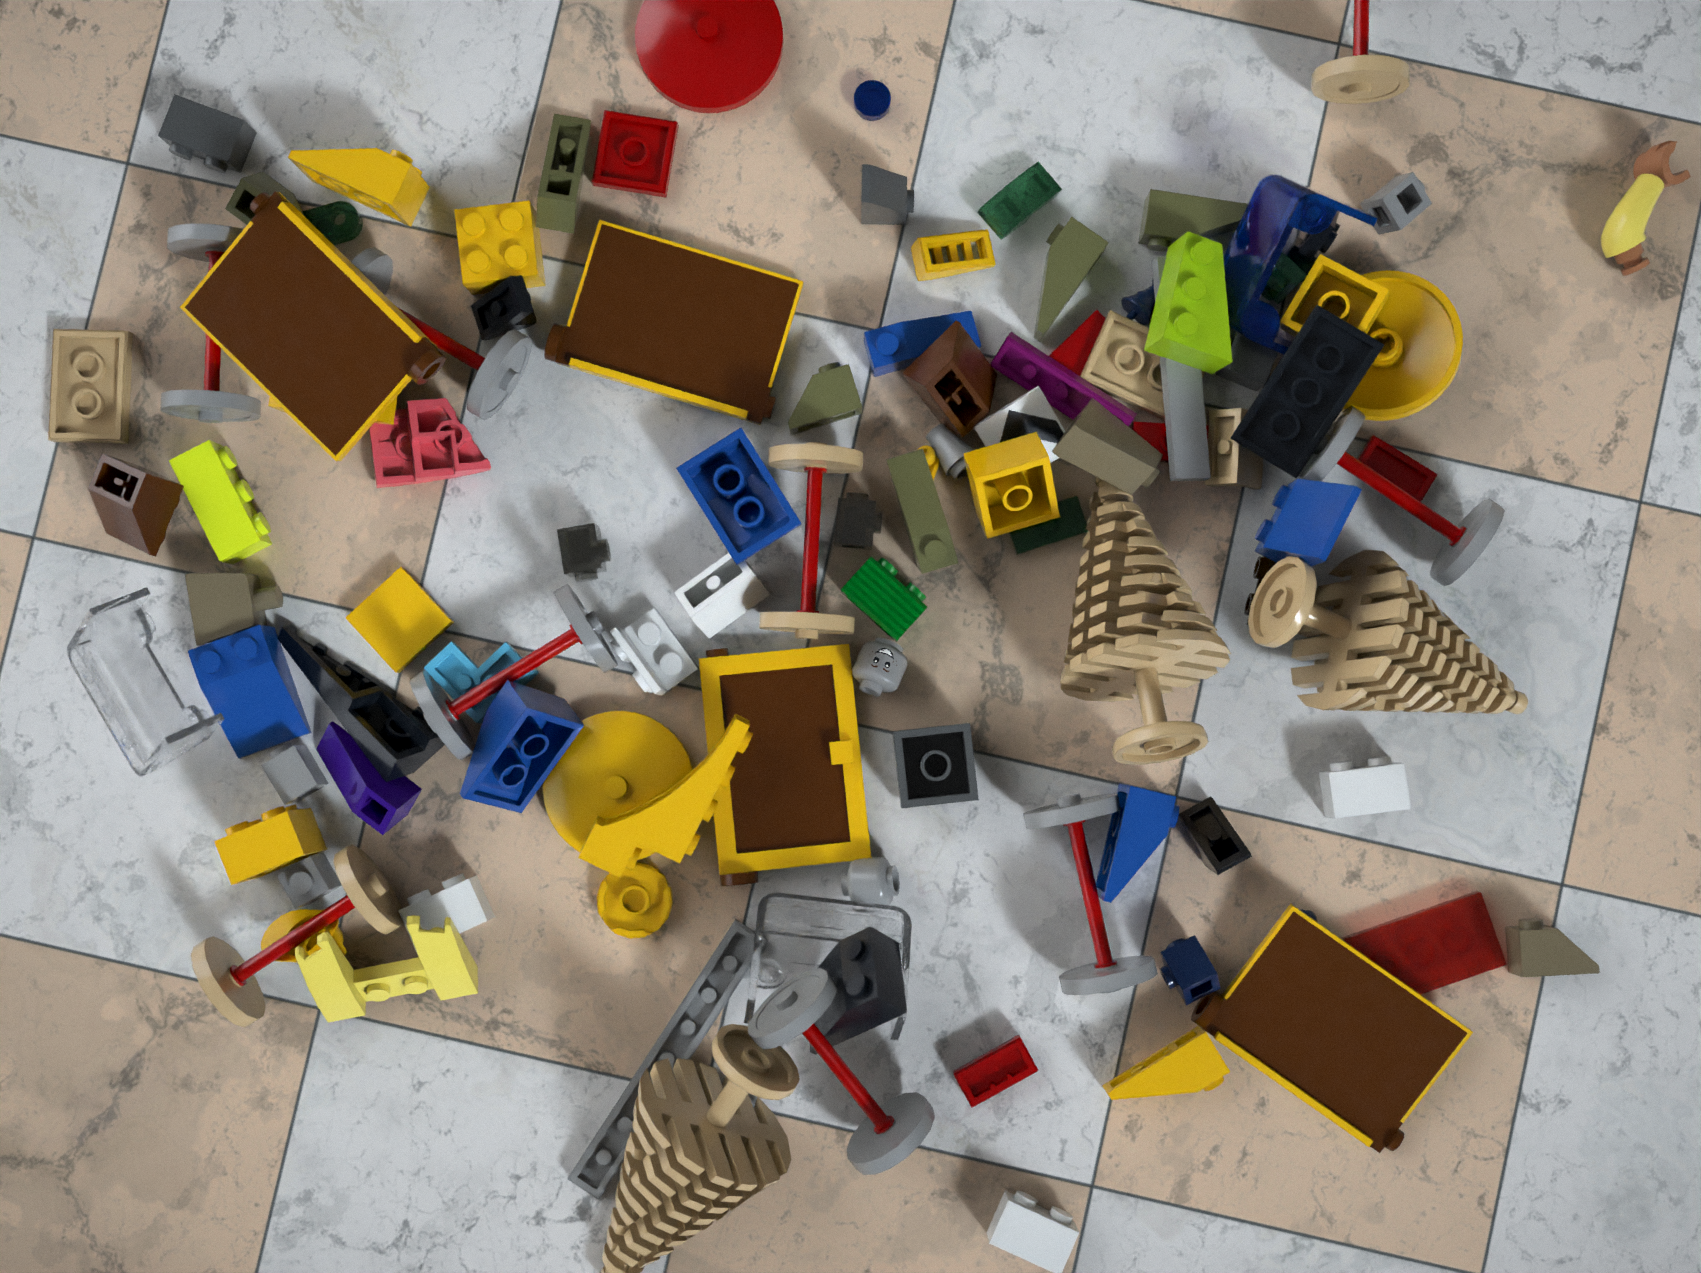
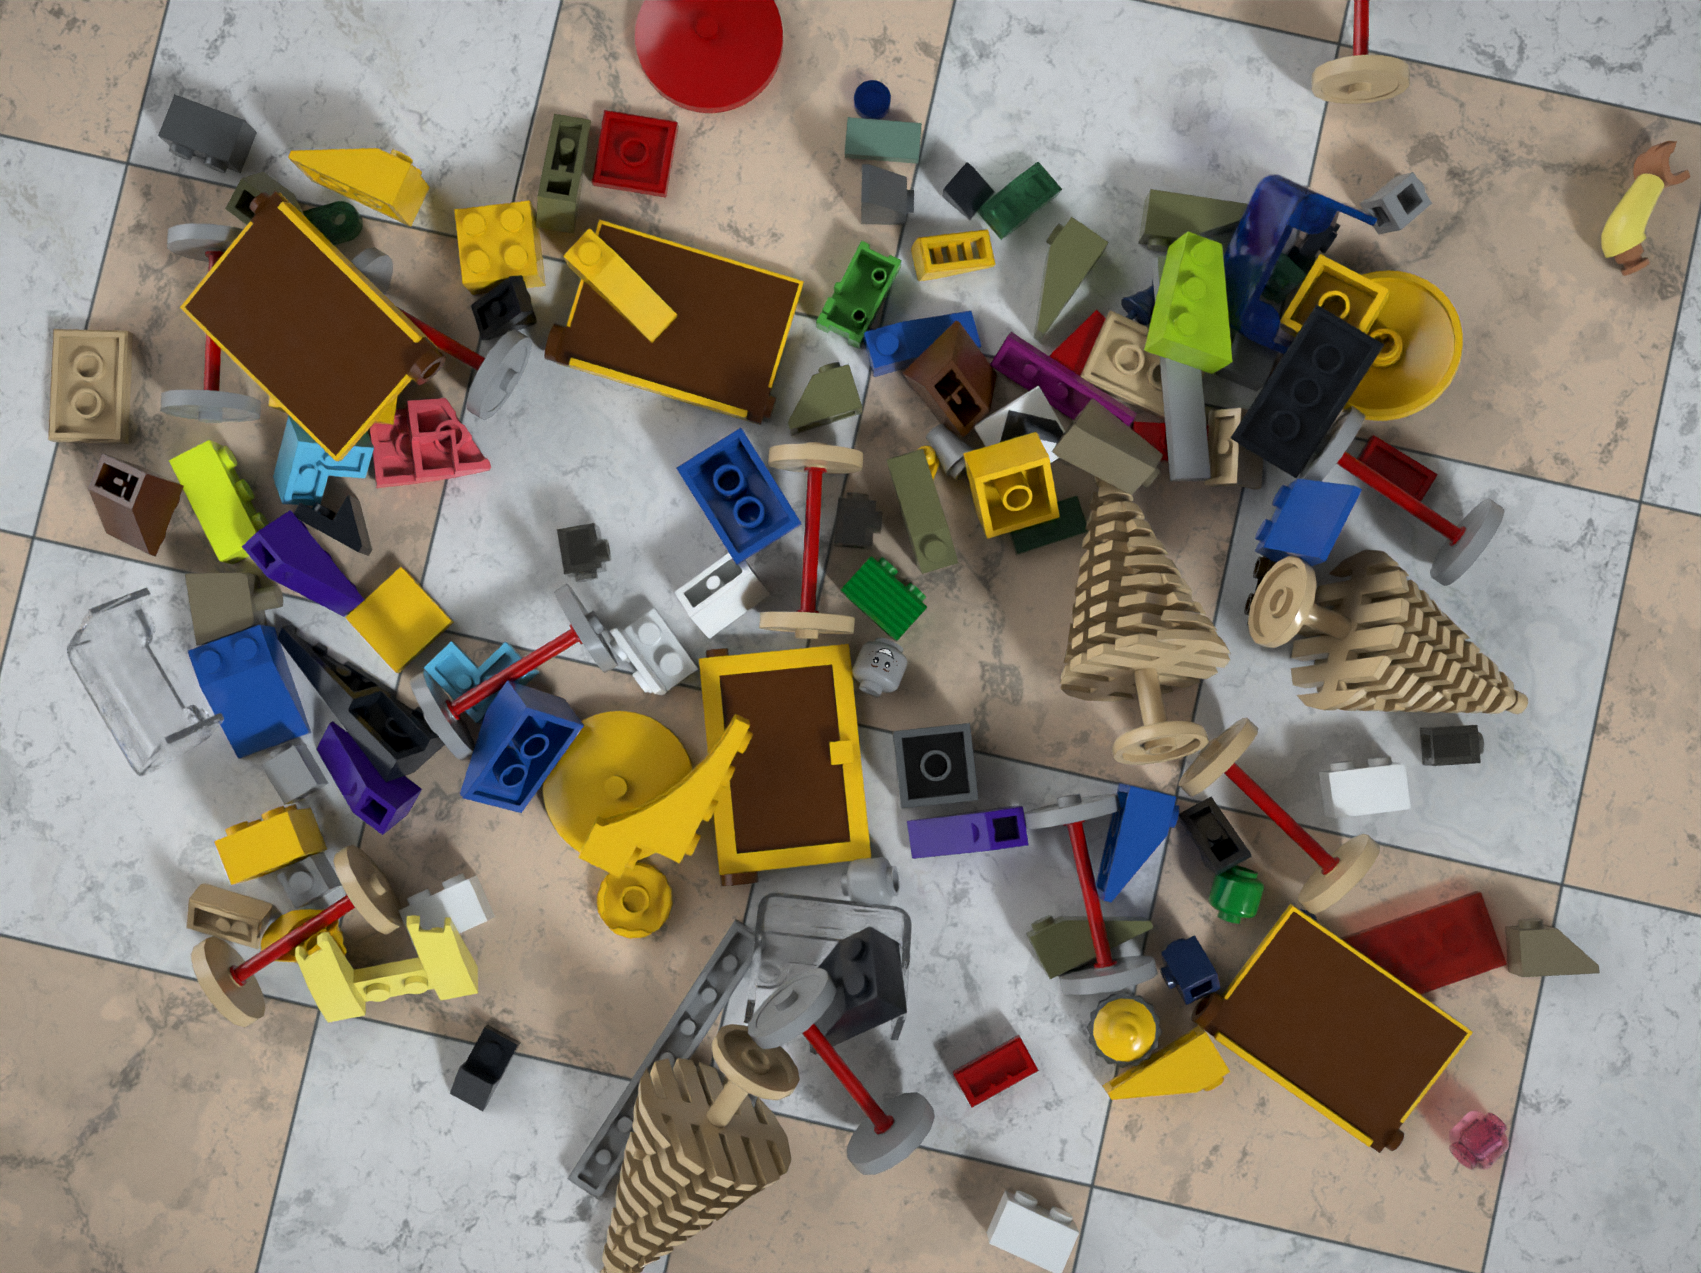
(228, 915): none -> tan slope
(295, 560): none -> dark purple slope
(305, 465): none -> medium azure panel
(347, 526): none -> black slope
(484, 1068): none -> black slope
(619, 285): none -> yellow slope
(859, 295): none -> bright green piece
(883, 140): none -> sand green tile
(967, 191): none -> black slope
(968, 832): none -> dark purple slope
(1068, 940): none -> olive slope
(1124, 1029): none -> yellow piece
(1236, 894): none -> green head
(1336, 872): none -> tan piece
(1451, 745): none -> clear smoke brick
(1478, 1140): none -> clear pink head

